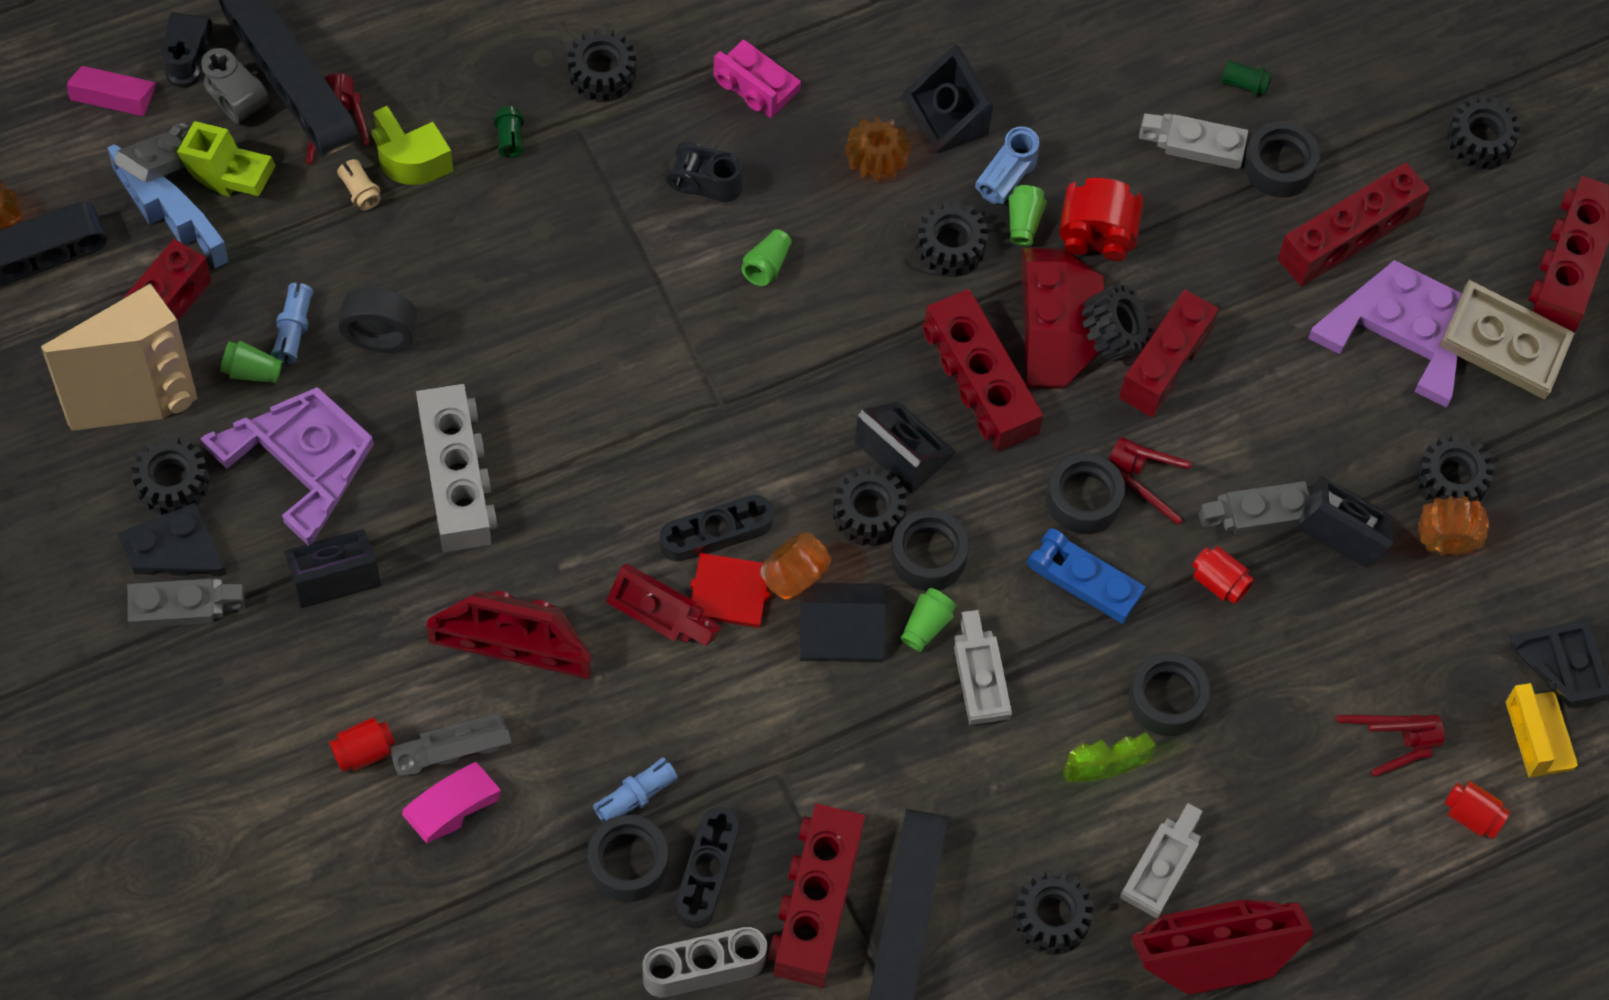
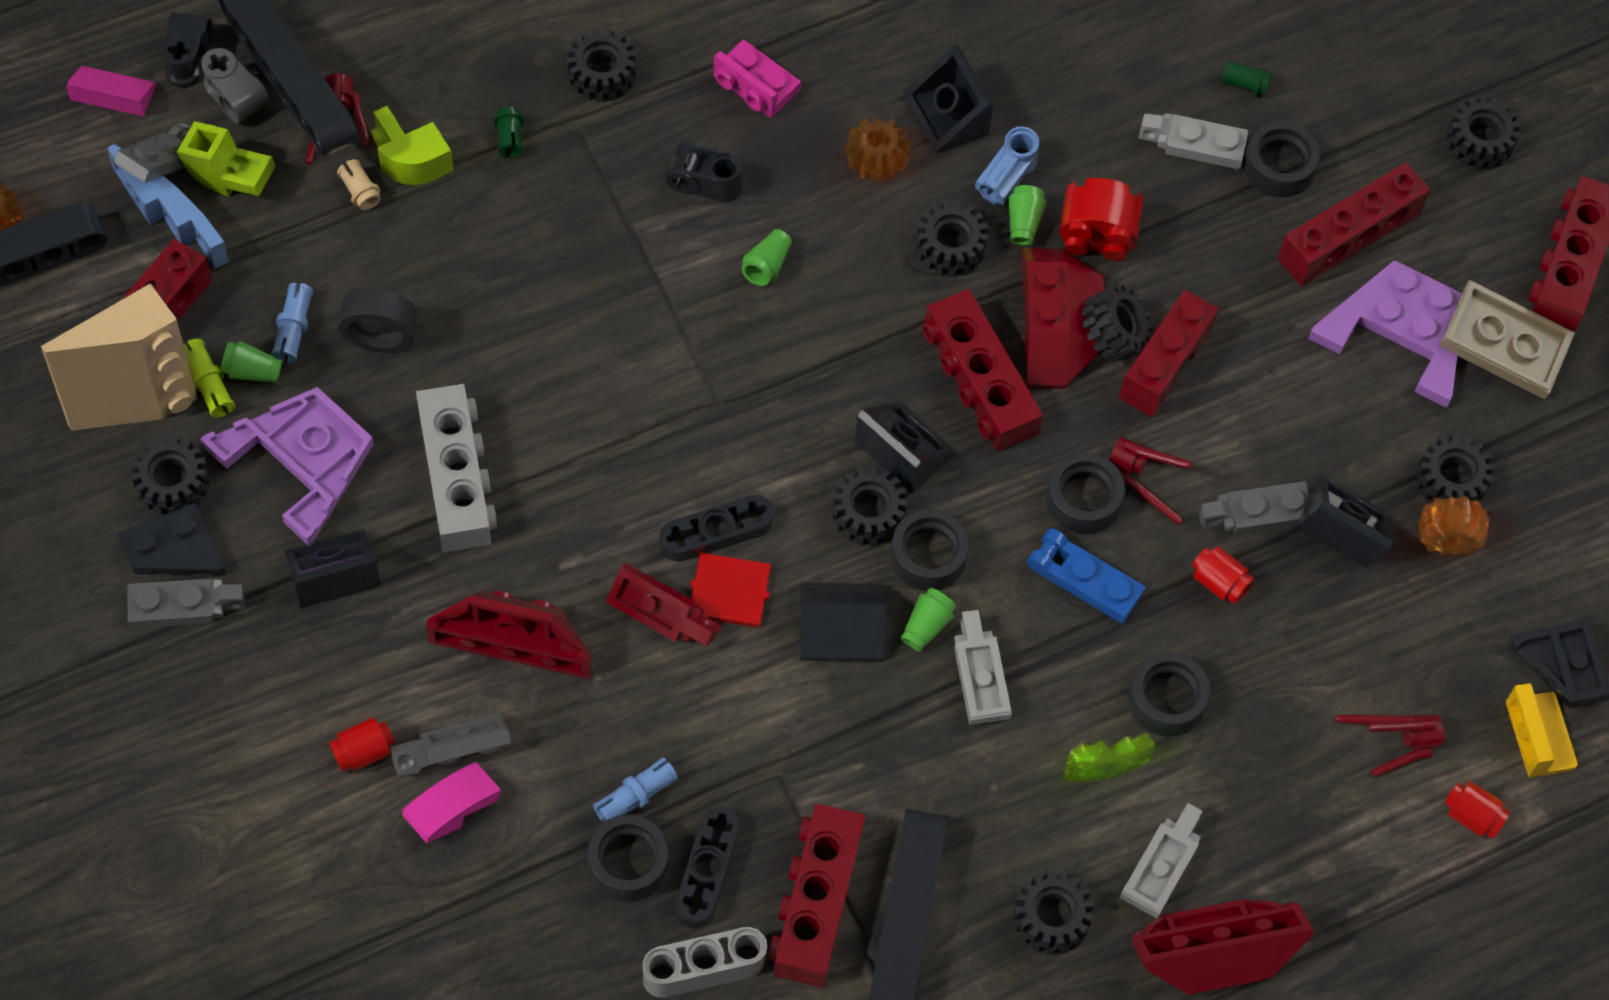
(208, 379): none -> lime pin
(795, 565): clear orange gear -> none

